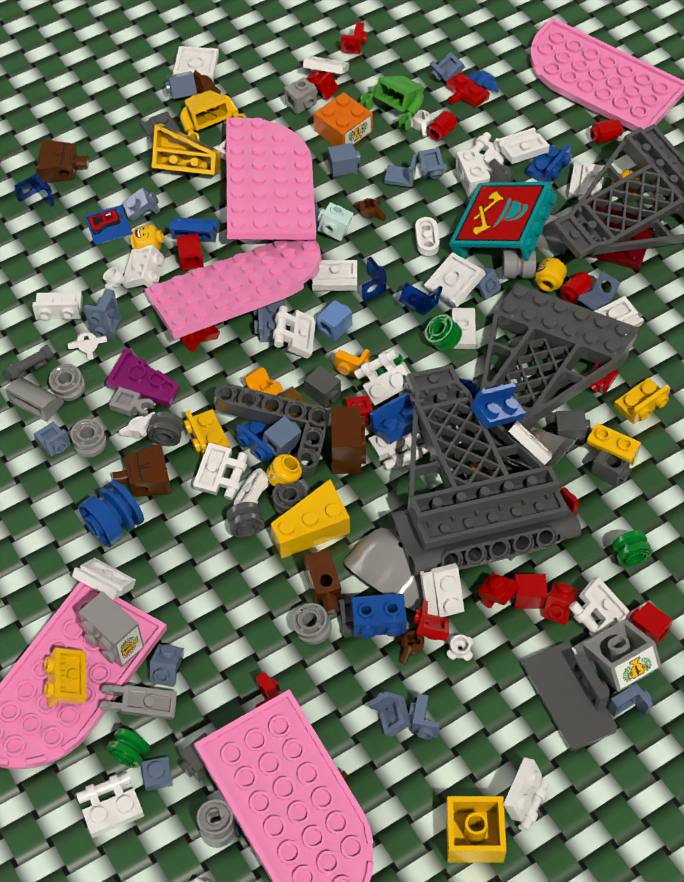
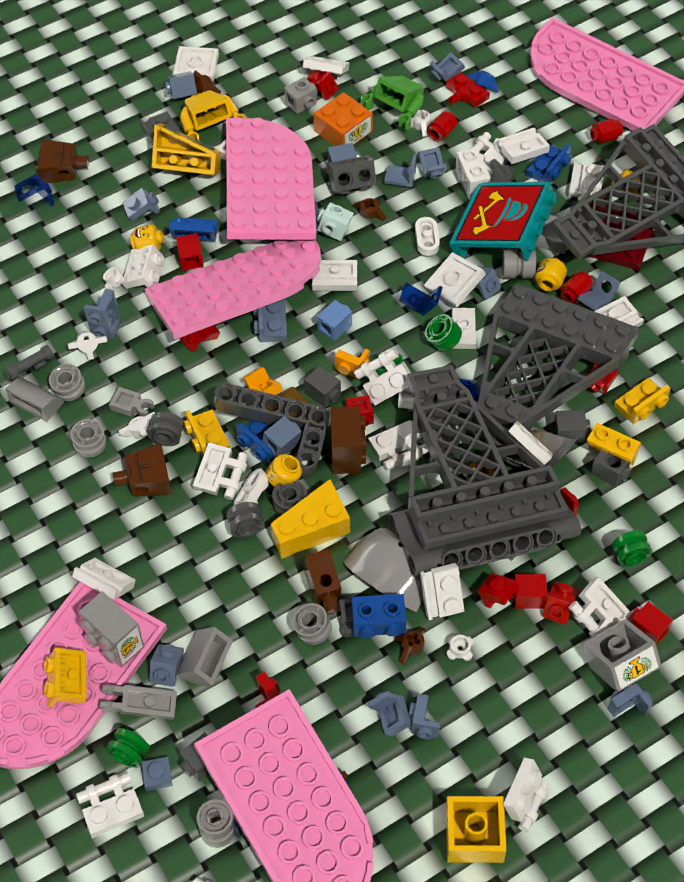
(52, 439): sand blue bracket -> none
(58, 305): white bracket -> none
(108, 224): sticker -> none
(111, 513): blue wheel -> none
(141, 378): magenta wing -> none
(205, 656): none -> light grey brick
(301, 332): white plate -> none
(352, 168): none -> dark grey brick
(354, 42): red bracket -> none
(379, 277): clear blue bracket -> none
(393, 419): blue bracket -> none
(430, 625): red bracket -> none
(497, 406): blue bracket -> none
(572, 694): dark grey bracket -> none

